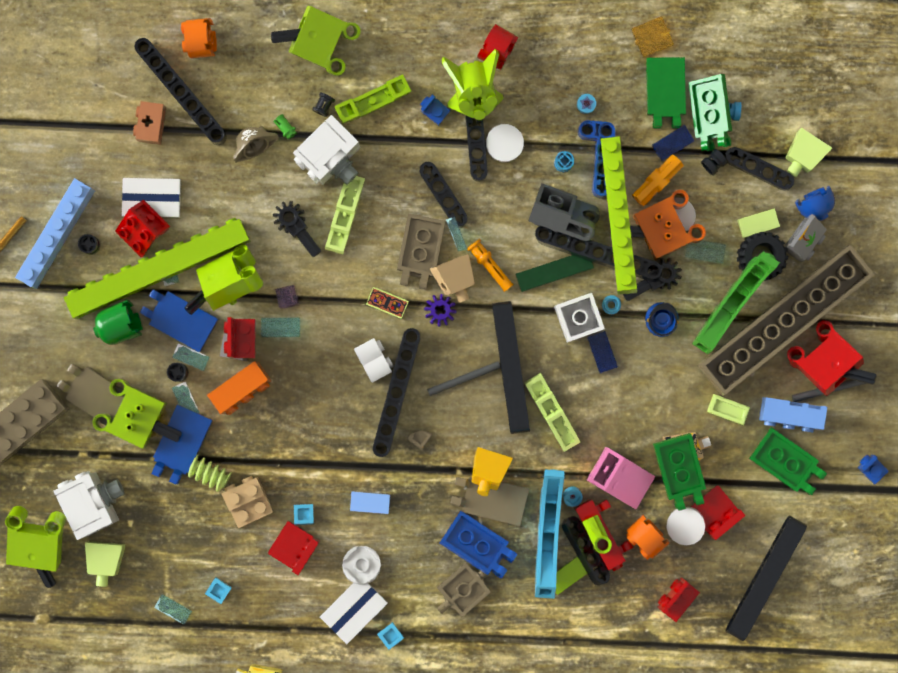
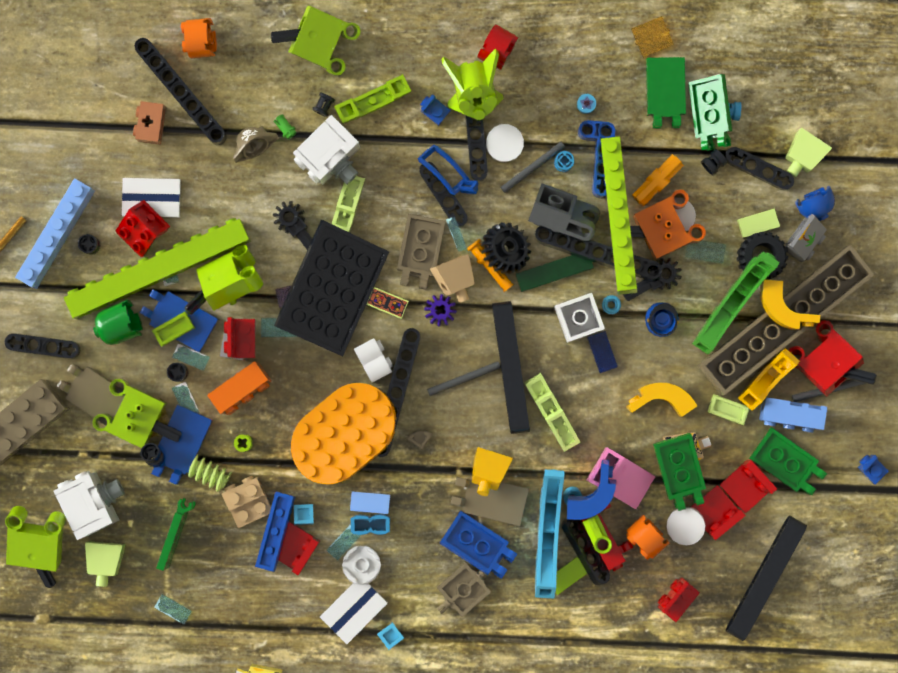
(42, 346): none -> black beam
(151, 451): none -> black wheel
(173, 329): none -> lime tile
(174, 534): none -> green tile
(218, 590): medium azure plate -> none
(237, 442): none -> lime bush
(275, 531): none -> blue plate
(331, 288): none -> black plate
(342, 543): none -> clear light blue sticker
(343, 433): none -> light orange plate
(377, 524): none -> dark azure brick
(461, 185): none -> blue sword
(495, 252): none -> black gear
(532, 167): none -> dark grey piece
(588, 506): none -> blue arch
(673, 143): clear blue tile -> none
(674, 395): none -> yellow arch
(747, 485): none -> red bracket
(767, 378): none -> yellow arch
(772, 300): none -> yellow arch

